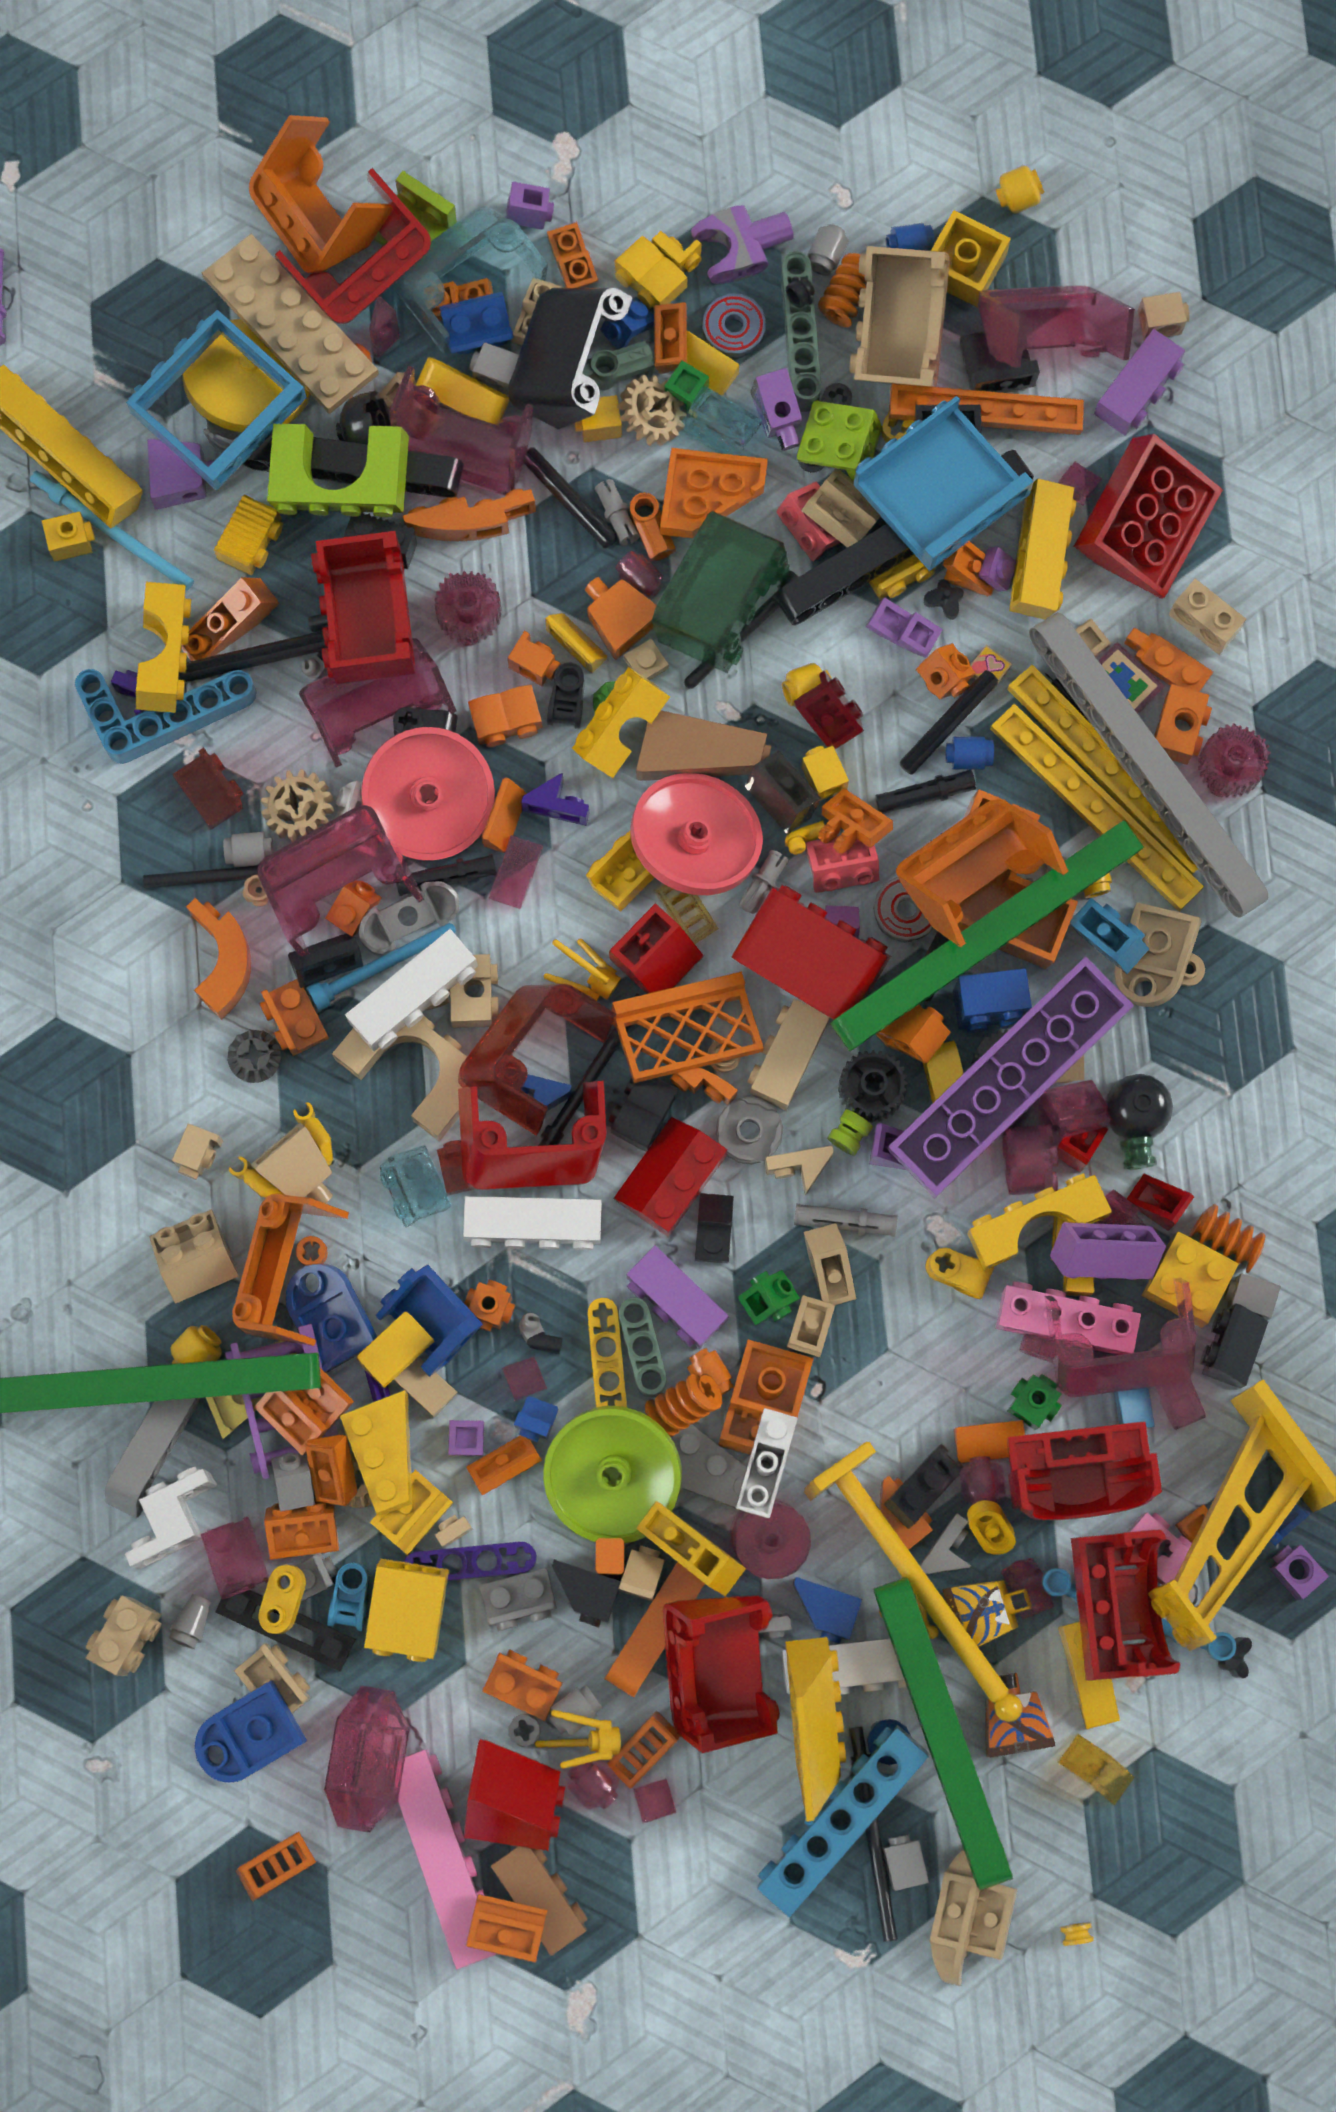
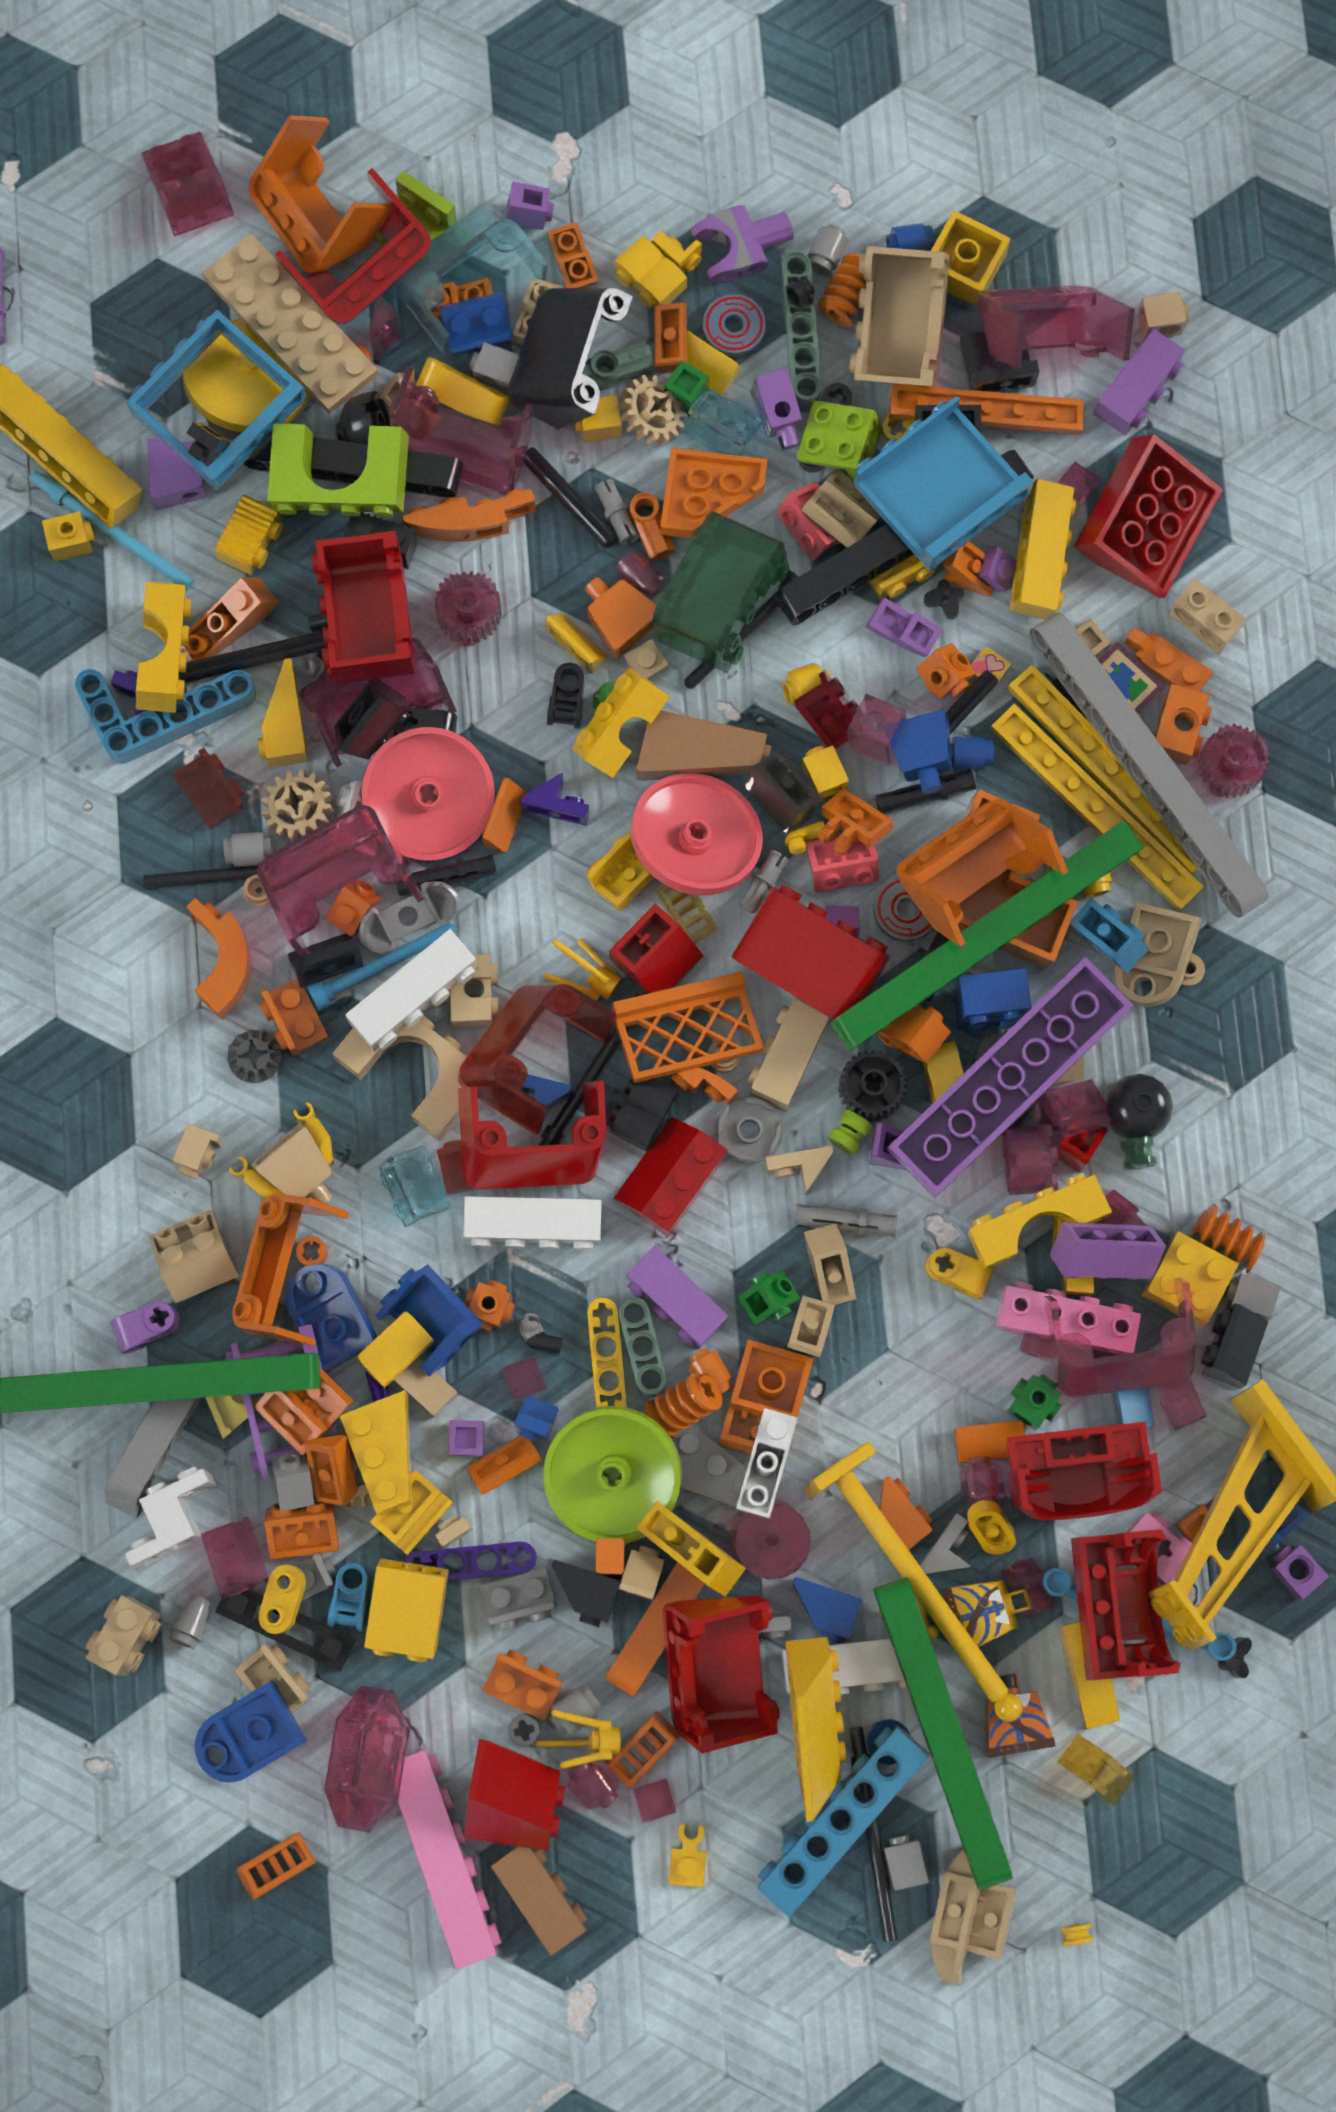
(139, 1327): none -> medium lavender piece
(187, 183): none -> clear pink slope
(196, 1345): yellow head -> none
(206, 441): none -> black tile
(283, 724): none -> yellow slope
(370, 719): none -> black slope
(505, 715): orange brick -> none
(506, 1928): orange plate -> none
(516, 872): clear pink slope -> none
(533, 660): orange brick -> none
(634, 323): blue bracket -> none
(688, 1863): none -> yellow plate
(714, 1228): black slope -> none
(874, 742): none -> clear pink piece
(923, 749): none -> blue torso
(923, 1487): black plate -> none
(1019, 189): yellow head -> none
(1160, 1200): red slope -> none

